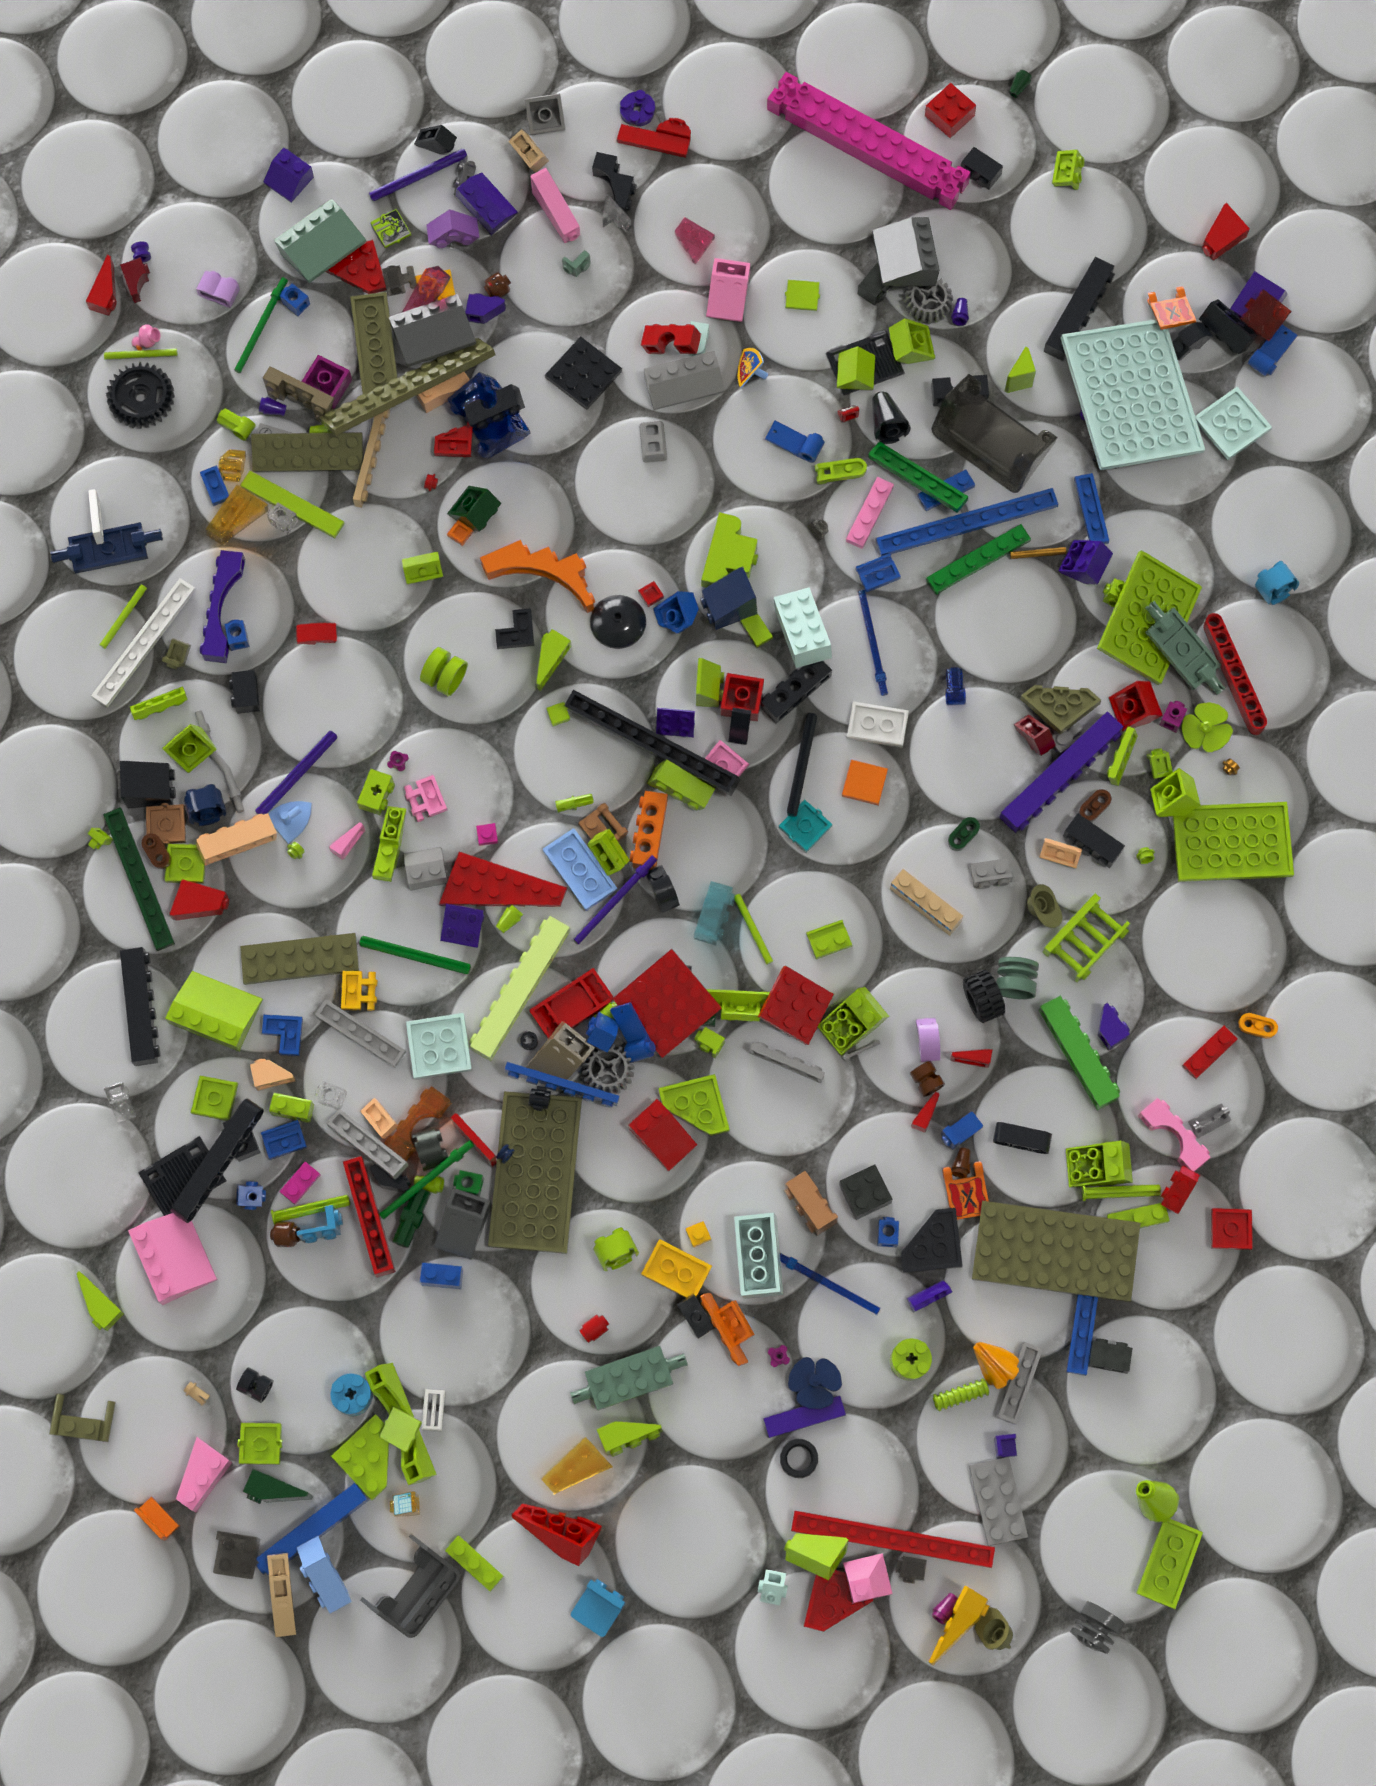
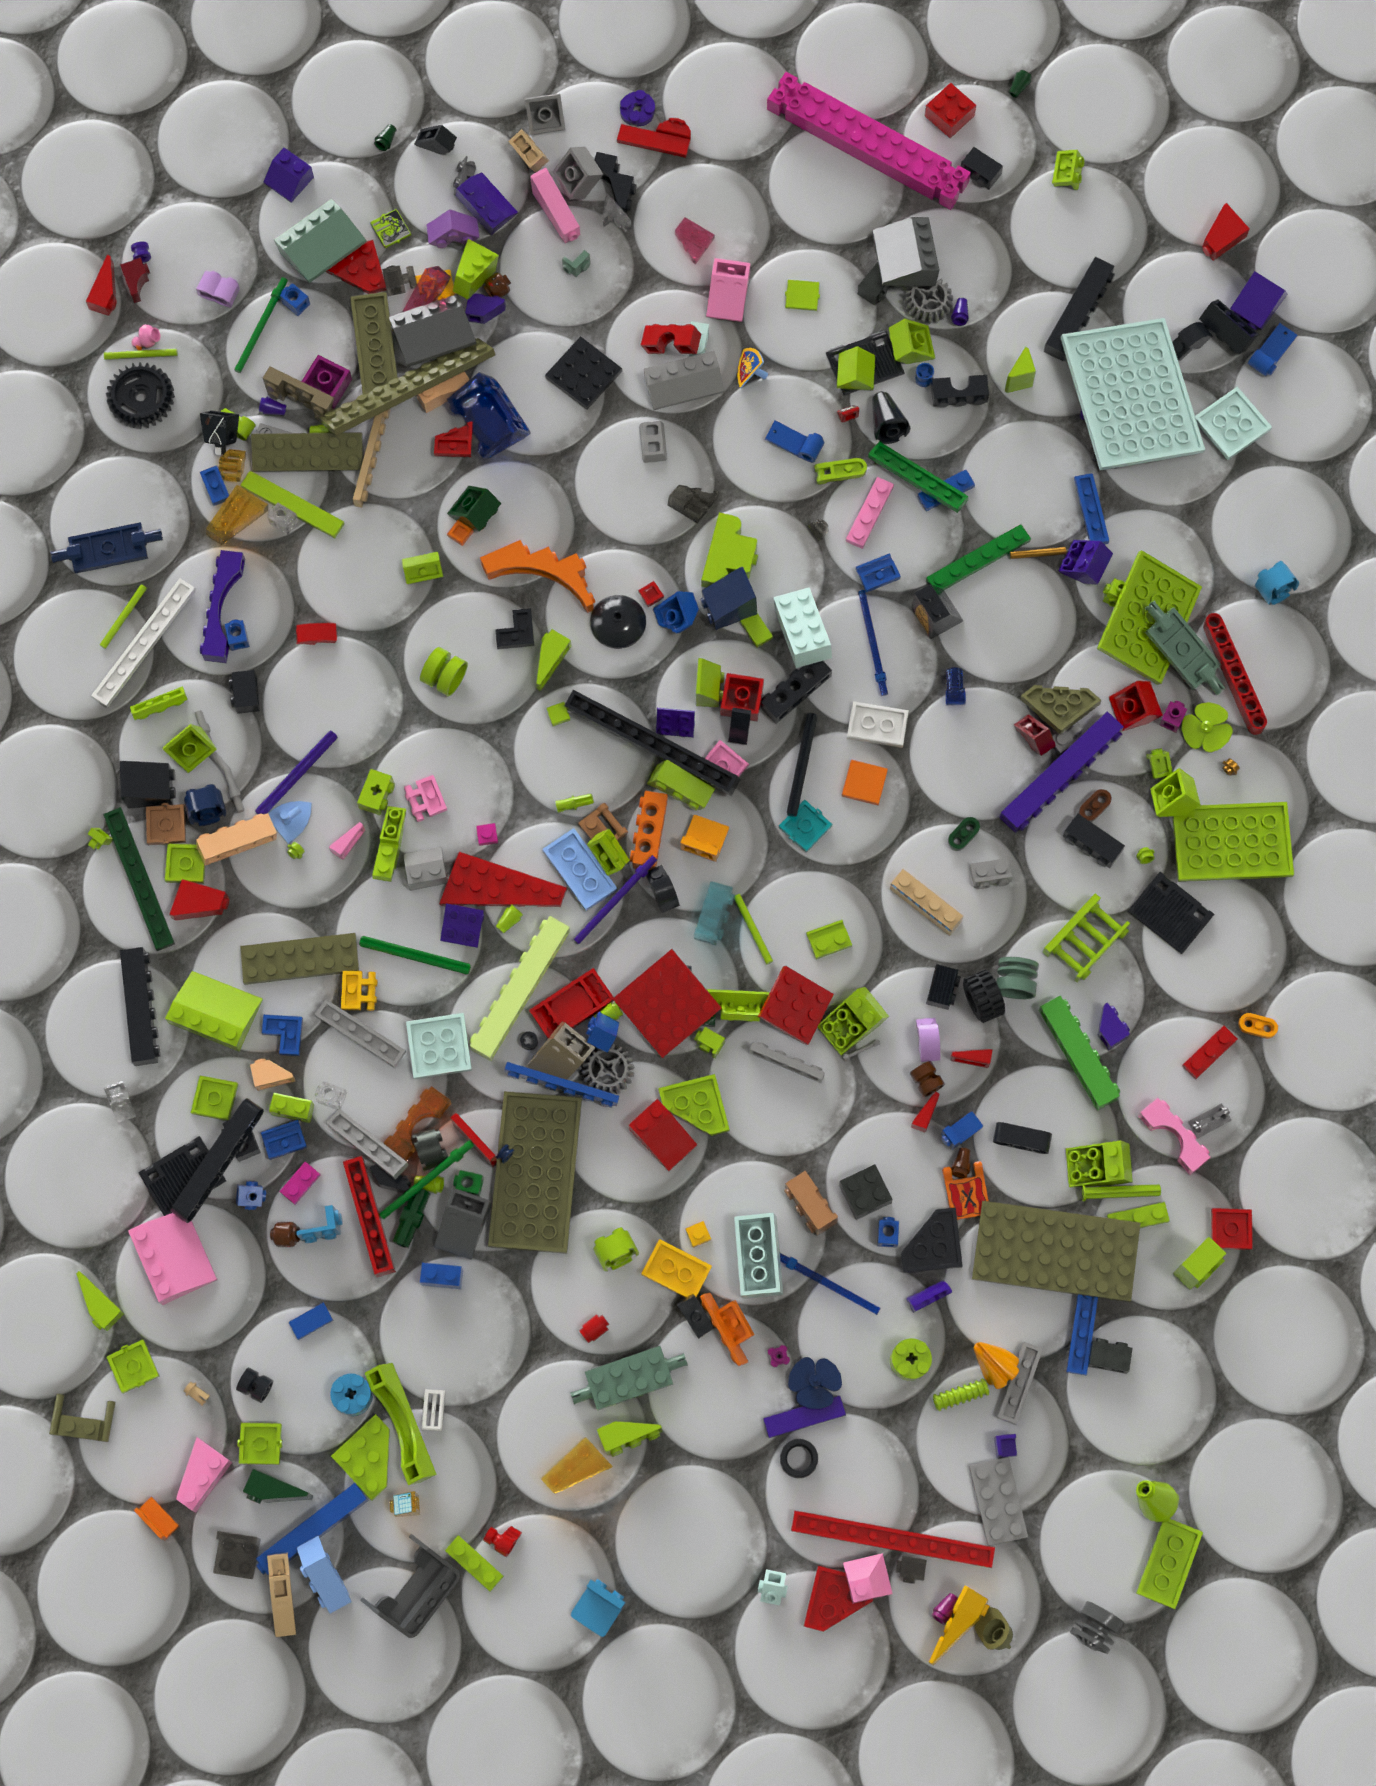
(96, 518): white tile -> none
(133, 1366): none -> lime plate
(156, 850): reddish brown plate -> none
(177, 654): olive bracket -> none
(219, 429): none -> black torso
(308, 1209): lime axle -> none
(311, 1321): none -> blue tile
(379, 1118): light nougat plate -> none
(385, 137): none -> dark green cone
(397, 756): magenta plate -> none
(400, 1429): lime piece -> none
(417, 174): dark purple axle -> none
(431, 482): red plate -> none
(474, 268): none -> lime wedge
(503, 1542): none -> red piece
(508, 403): black arch -> none
(539, 1098): black gear -> none
(565, 1536): red wedge -> none
(577, 173): none -> light grey brick
(638, 1041): blue door -> none
(691, 501): none -> clear smoke slope
(704, 838): none -> light orange bracket
(816, 1553): lime slope -> none
(924, 370): none -> blue wheel
(935, 610): none -> black slope
(942, 987): none -> black brick
(967, 522): blue plate -> none
(990, 436): clear smoke windscreen -> none
(1044, 906): olive piece -> none
(1060, 853): light nougat plate -> none
(1122, 756): lime plate -> none
(1170, 913): none -> black window
(1172, 312): flag -> none
(1180, 1189): red brick -> none
(1200, 1264): none -> lime brick
(1265, 314): clear red piece -> none

